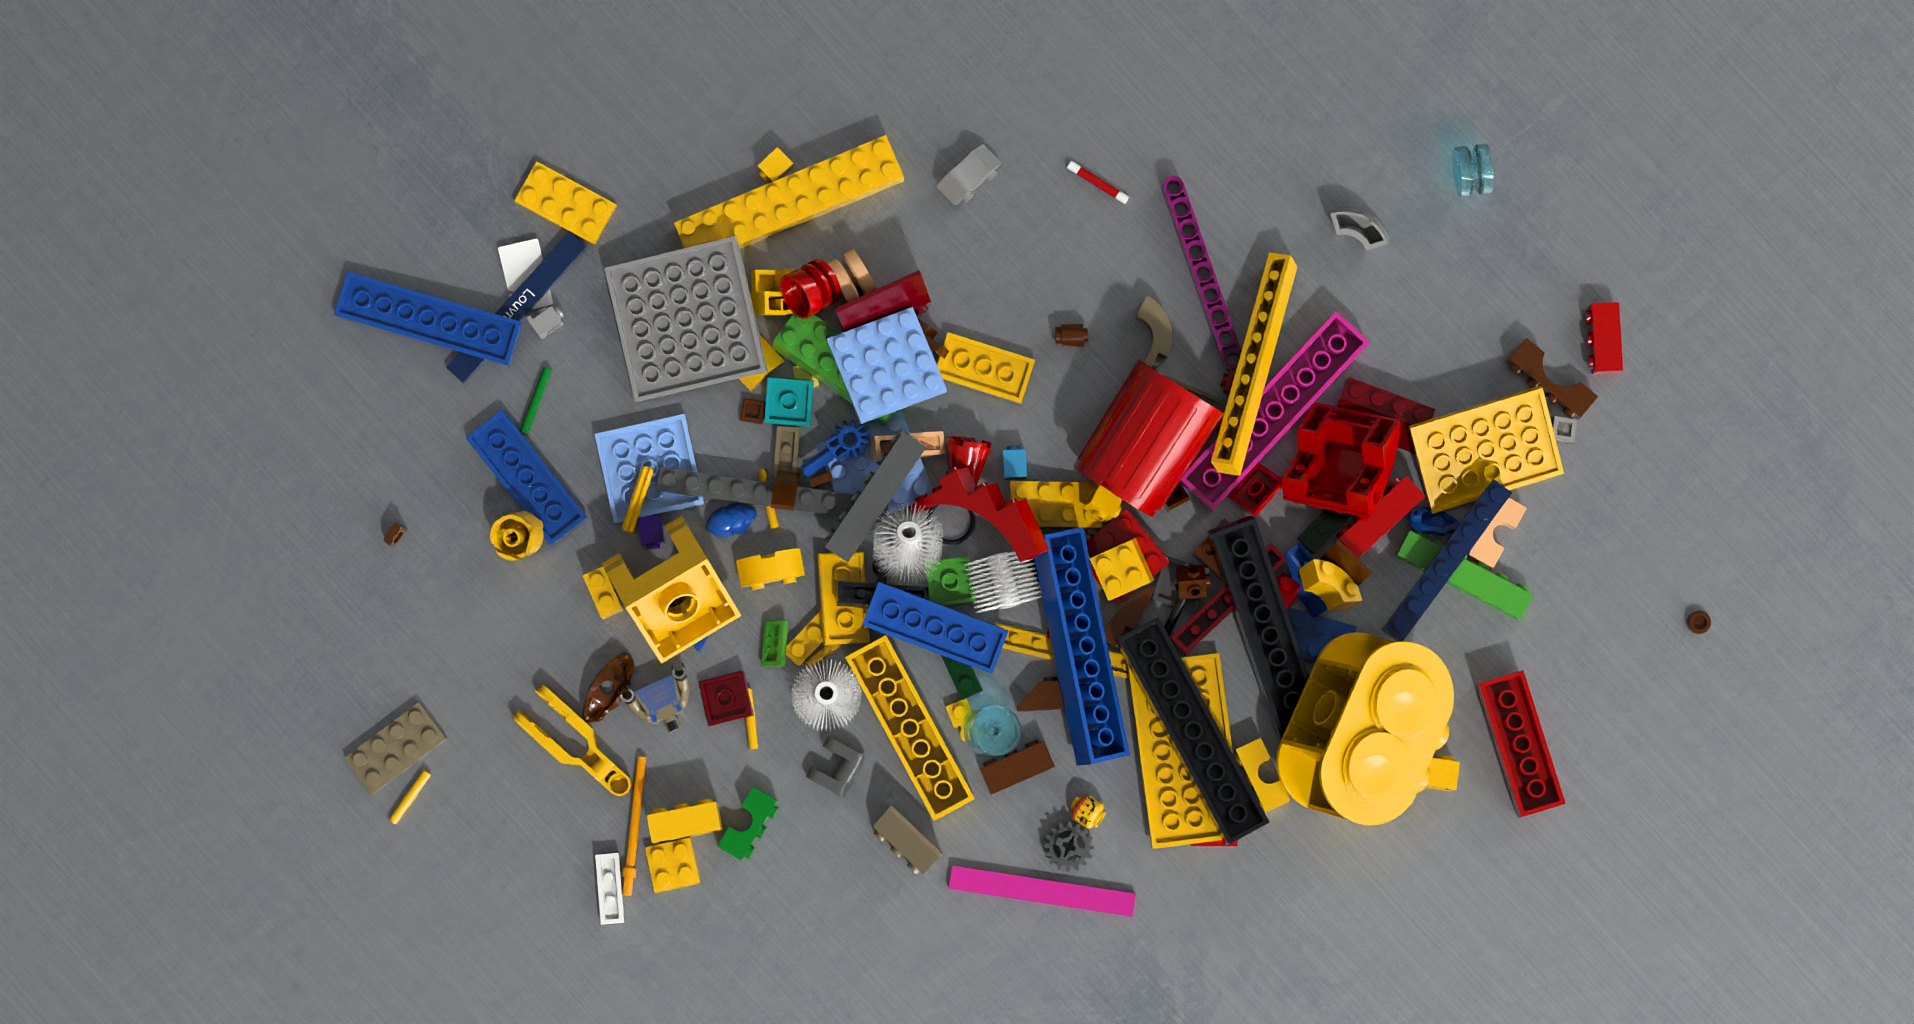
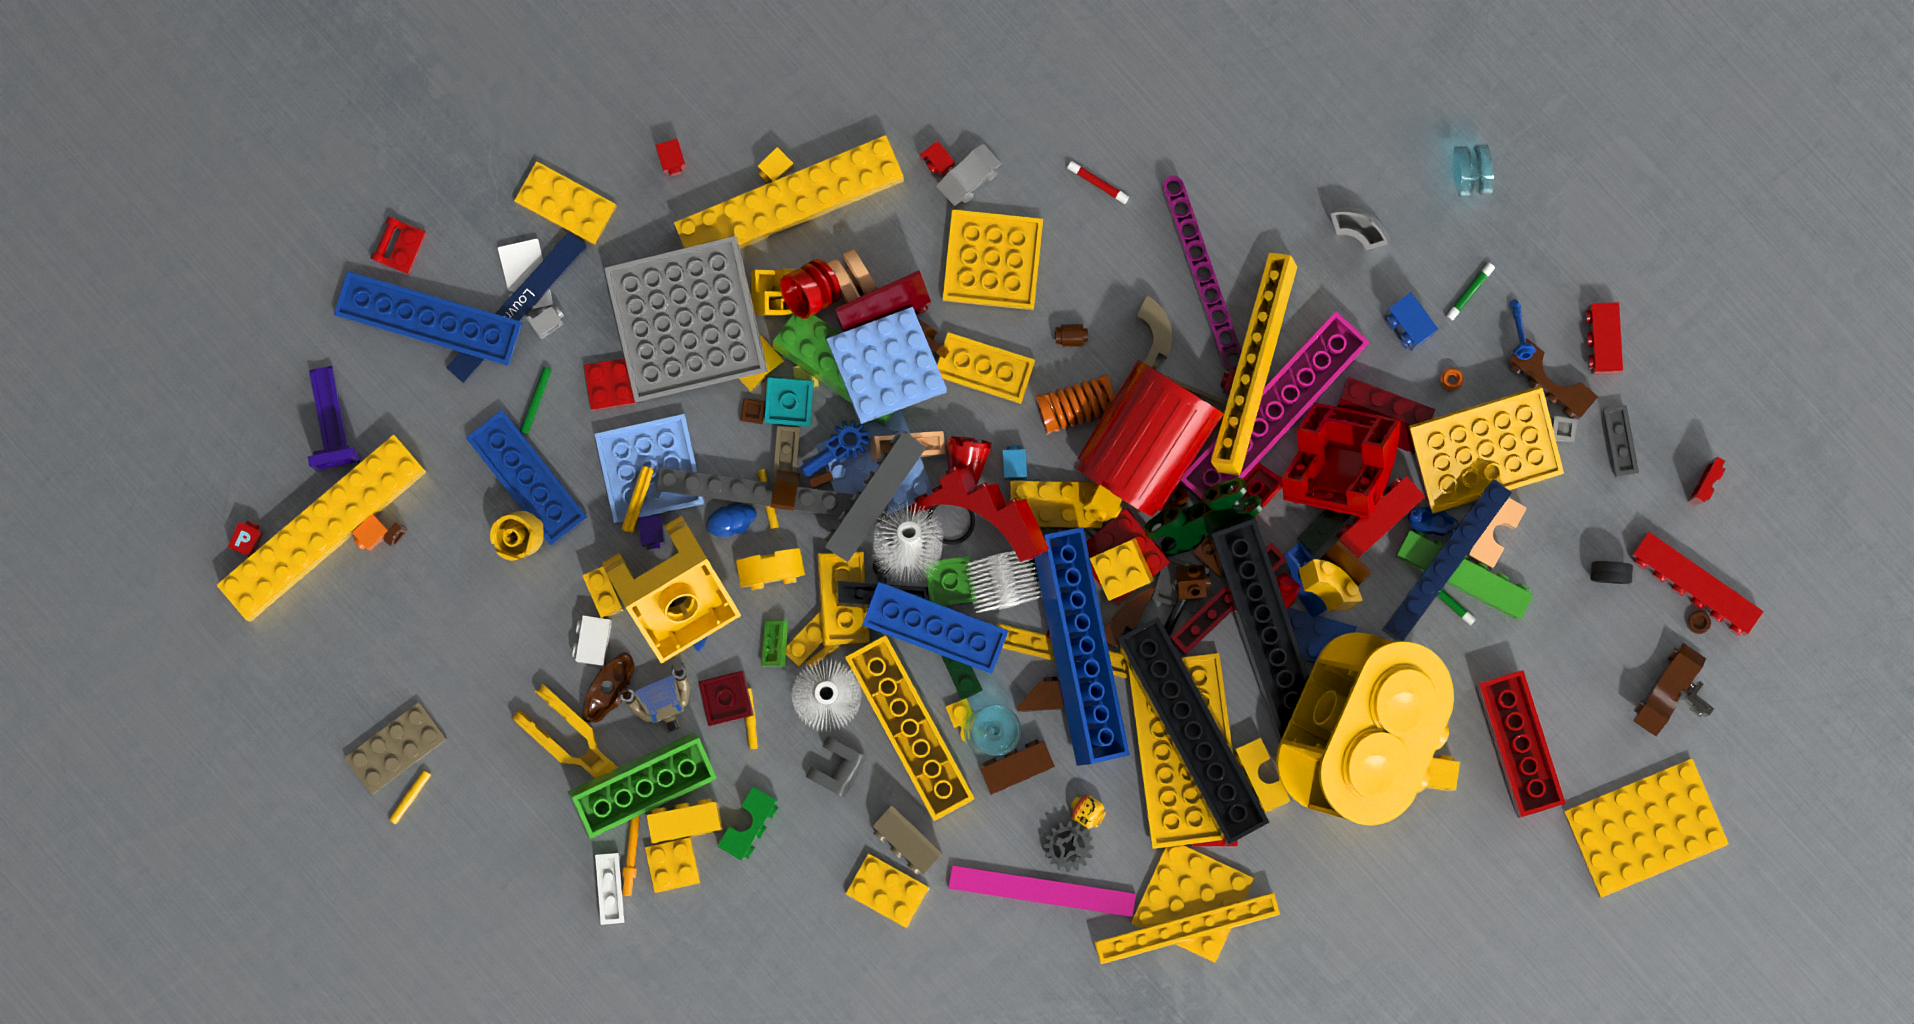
(246, 538): none -> red brick
(321, 528): none -> yellow brick
(336, 451): none -> dark purple bracket
(369, 533): none -> orange brick
(405, 249): none -> red plate
(592, 640): none -> white brick
(608, 384): none -> red plate
(642, 785): none -> bright green brick
(671, 157): none -> red brick
(887, 890): none -> yellow plate
(938, 159): none -> red brick
(992, 260): none -> yellow plate
(1073, 400): none -> orange piece
(1187, 928): none -> yellow tile
(1189, 525): none -> dark green piece
(1190, 884): none -> yellow plate
(1410, 322): none -> blue brick
(1452, 372): none -> orange plate
(1456, 607): none -> green bar
(1470, 291): none -> green bar
(1524, 350): none -> blue piece
(1611, 572): none -> black tyre
(1620, 441): none -> dark grey plate
(1646, 827): none -> yellow plate
(1663, 697): none -> reddish brown brick
(1696, 584): none -> red brick
(1698, 705): none -> clear smoke bracket
(1704, 489): none -> red plate

